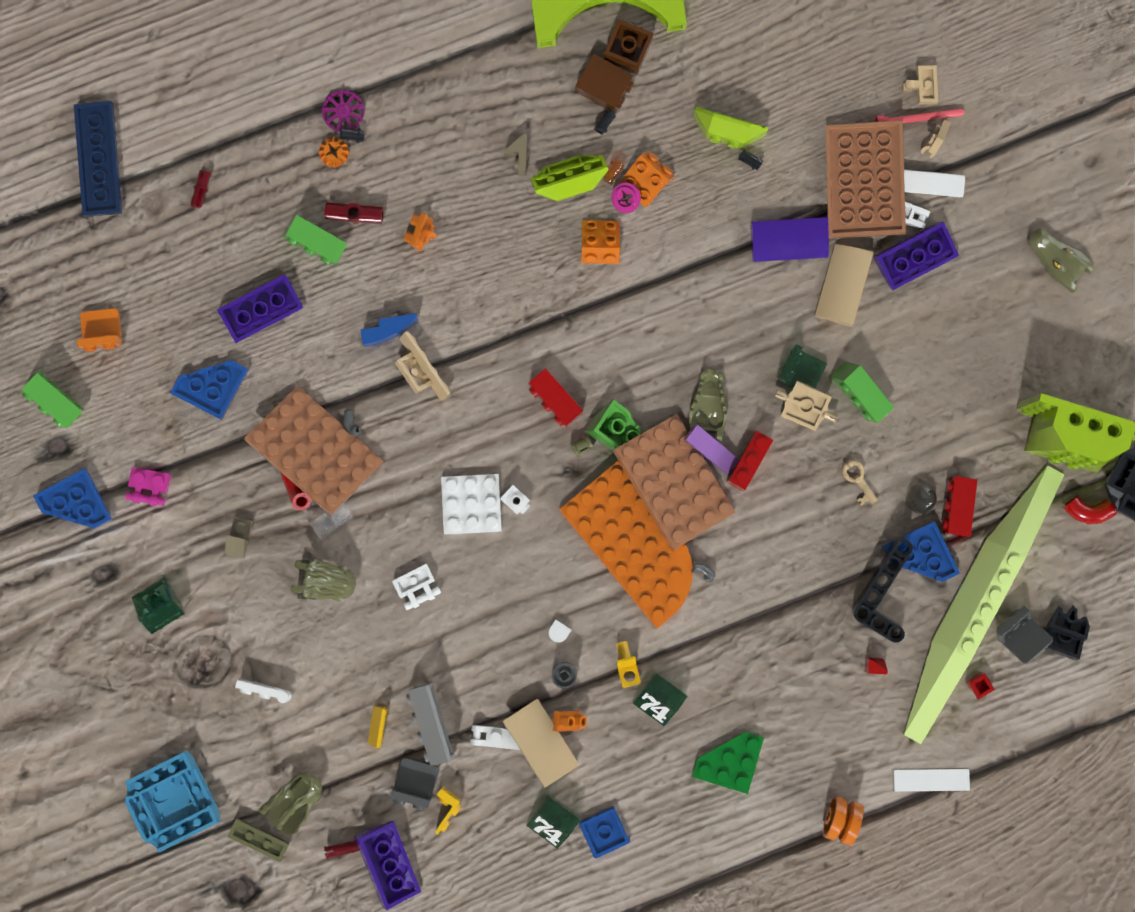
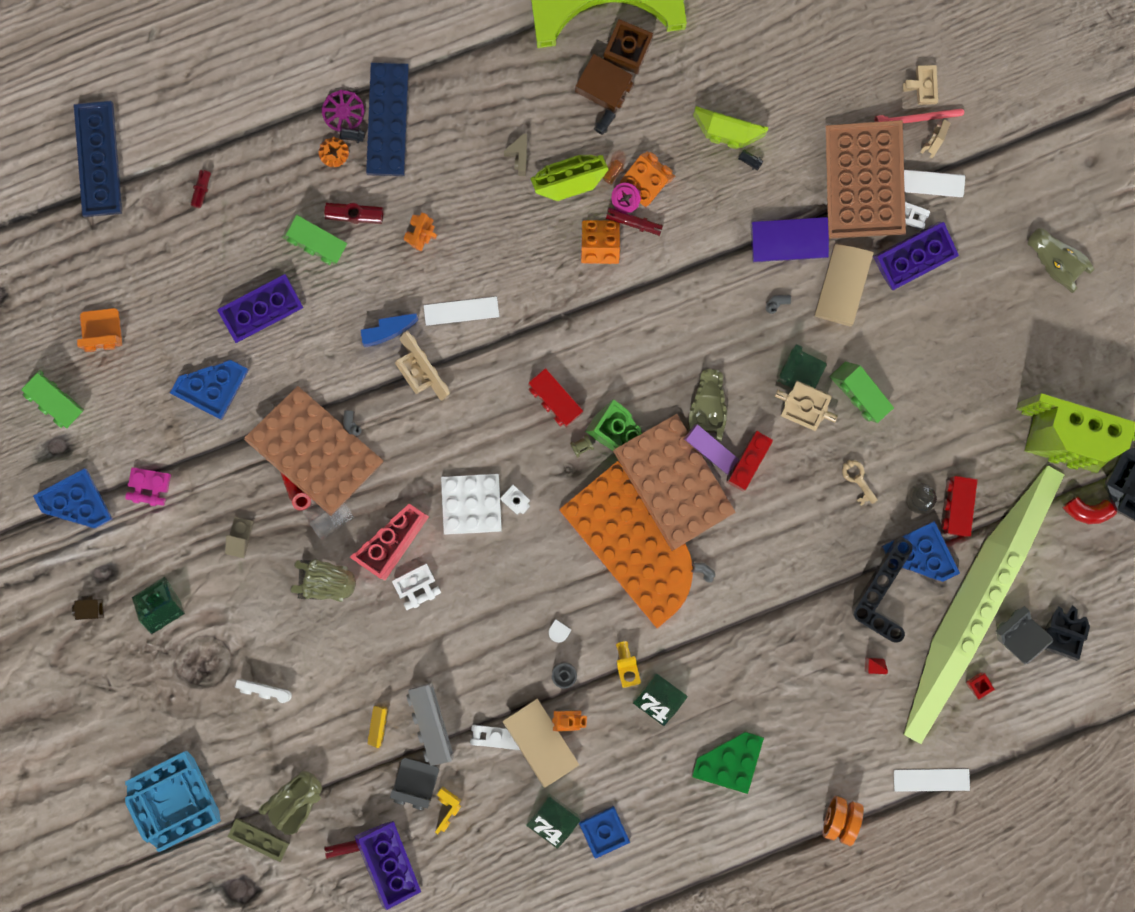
(88, 608): none -> dark brown brick
(387, 119): none -> dark blue plate
(390, 543): none -> coral wedge
(461, 311): none -> white sticker
(635, 222): none -> dark red pin
(775, 301): none -> dark grey arm

